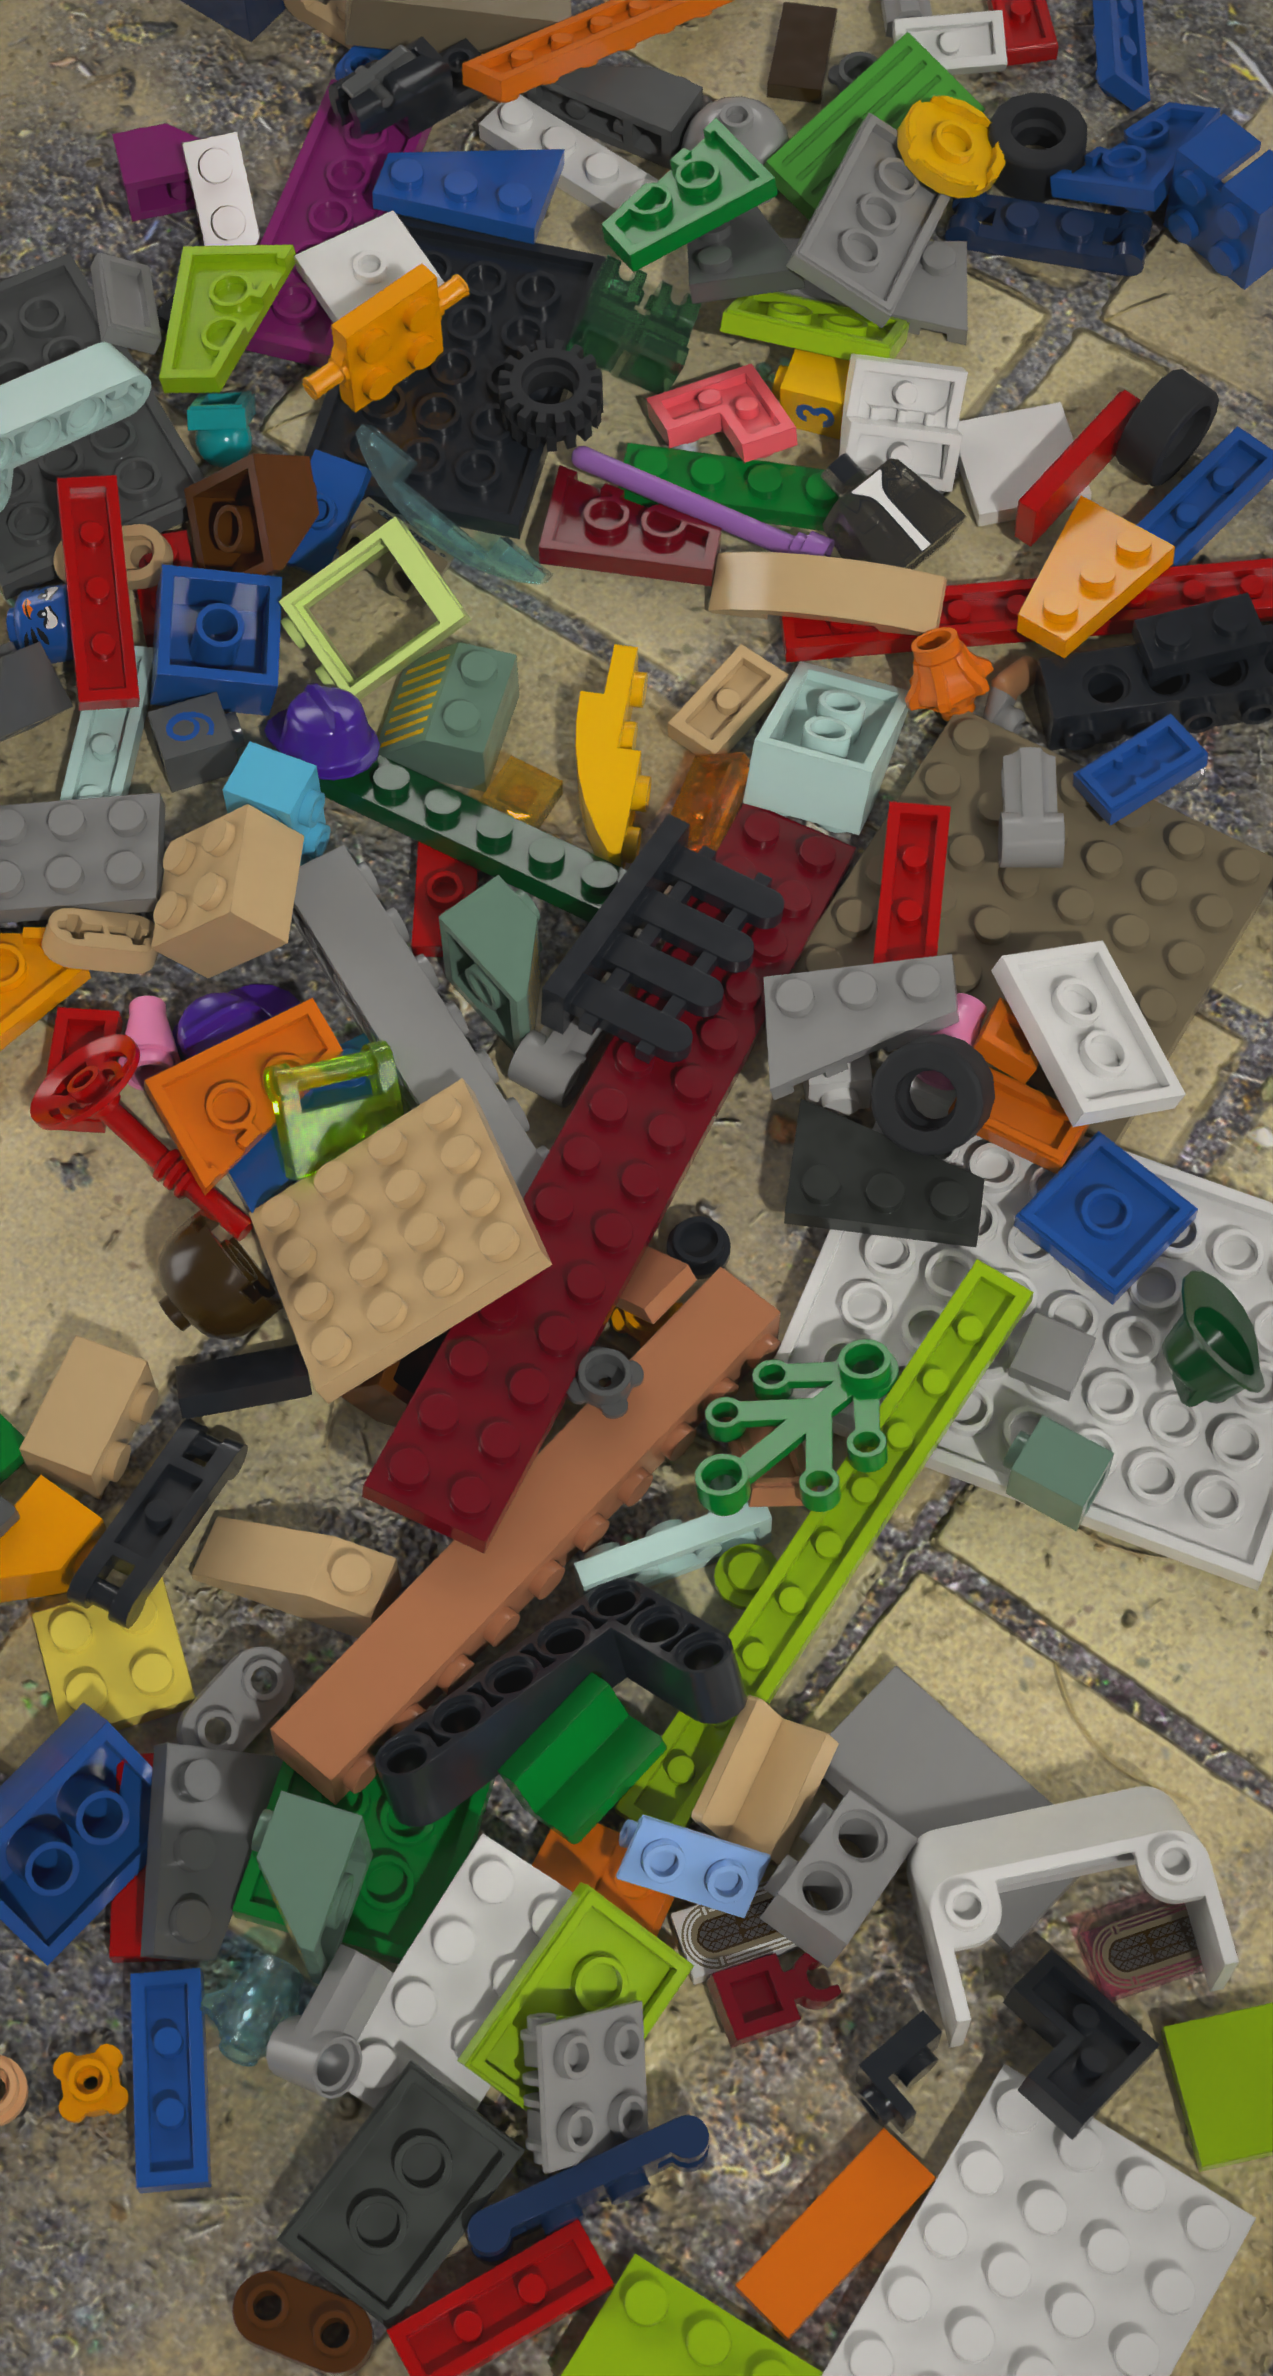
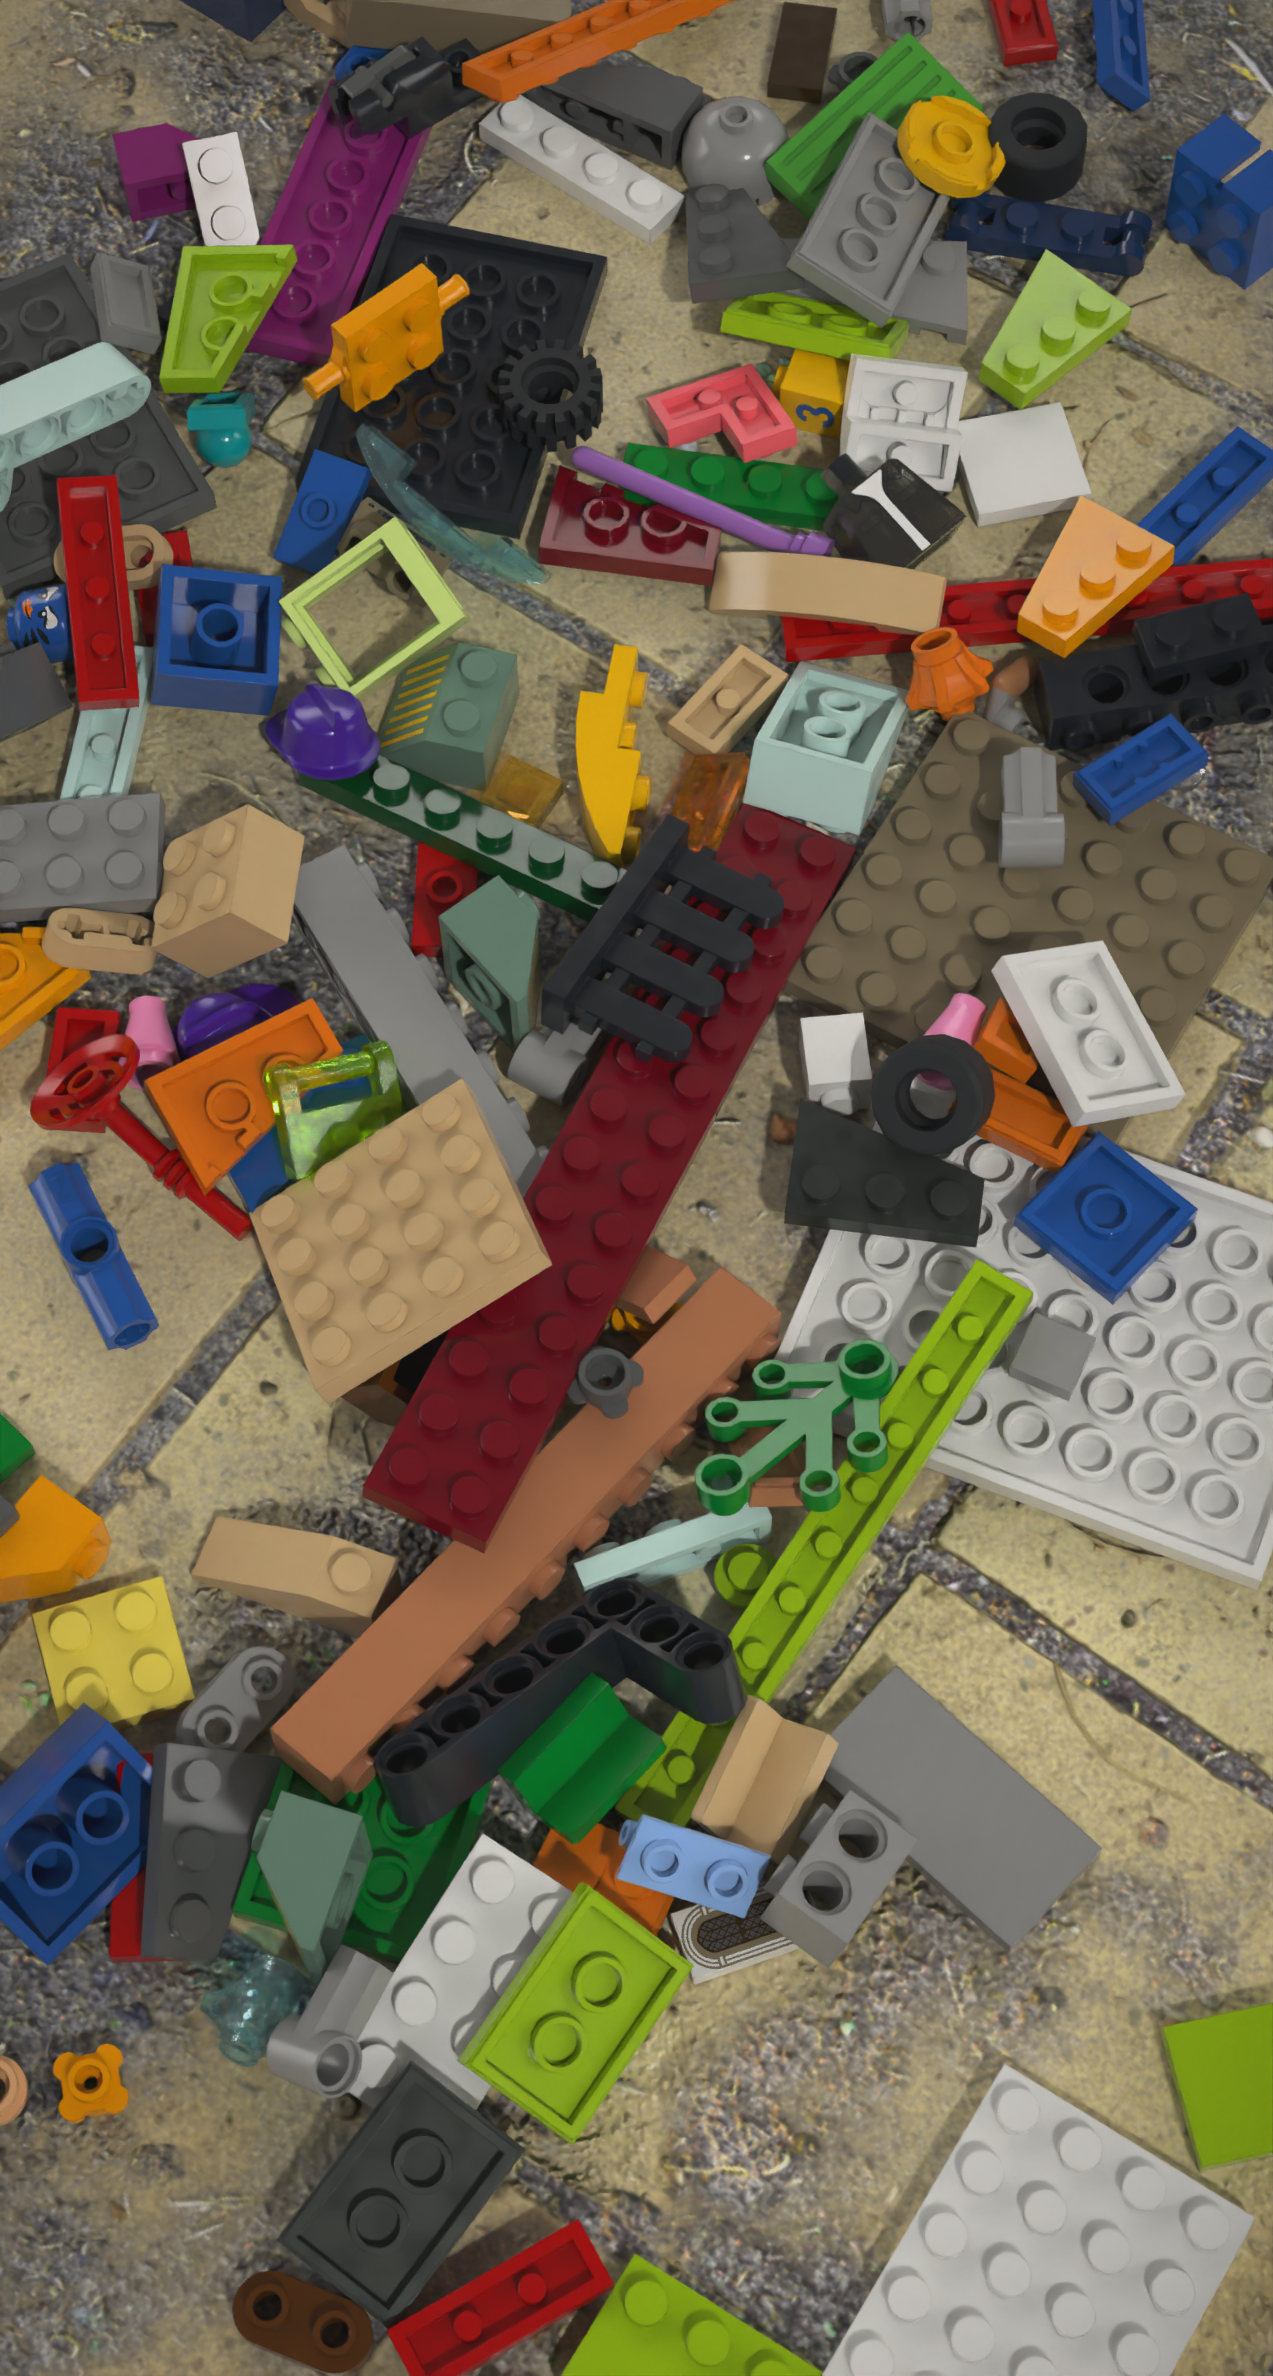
(90, 1418): tan brick -> none
(106, 1284): none -> blue piece
(156, 1522): black plate -> none
(170, 2081): blue plate -> none
(196, 741): dark grey brick -> none
(213, 1282): dark brown cylinder -> none
(242, 1381): black tile -> none
(252, 513): reddish brown slope -> none
(283, 790): medium azure brick -> none
(360, 264): white plate -> none
(473, 190): blue wing -> none
(587, 2083): light grey hinge -> none
(615, 2174): dark blue plate -> none
(653, 341): clear green legs -> none
(693, 198): green wing -> none
(700, 1244): black plate -> none
(762, 1999): dark red plate -> none
(835, 2234): orange tile -> none
(844, 1013): light grey wing -> none
(901, 2058): black bracket -> none
(912, 882): red plate -> none
(959, 41): white plate -> none
(965, 1866): white windscreen -> none
(1050, 331): none -> lime wing
(1057, 1471): sand green brick -> none
(1073, 469): red tile -> none
(1091, 2038): black plate -> none
(1139, 168): blue wing -> none
(1142, 1951): tile -> none
(1167, 427): black tyre -> none
(1212, 1344): dark green piece -> none

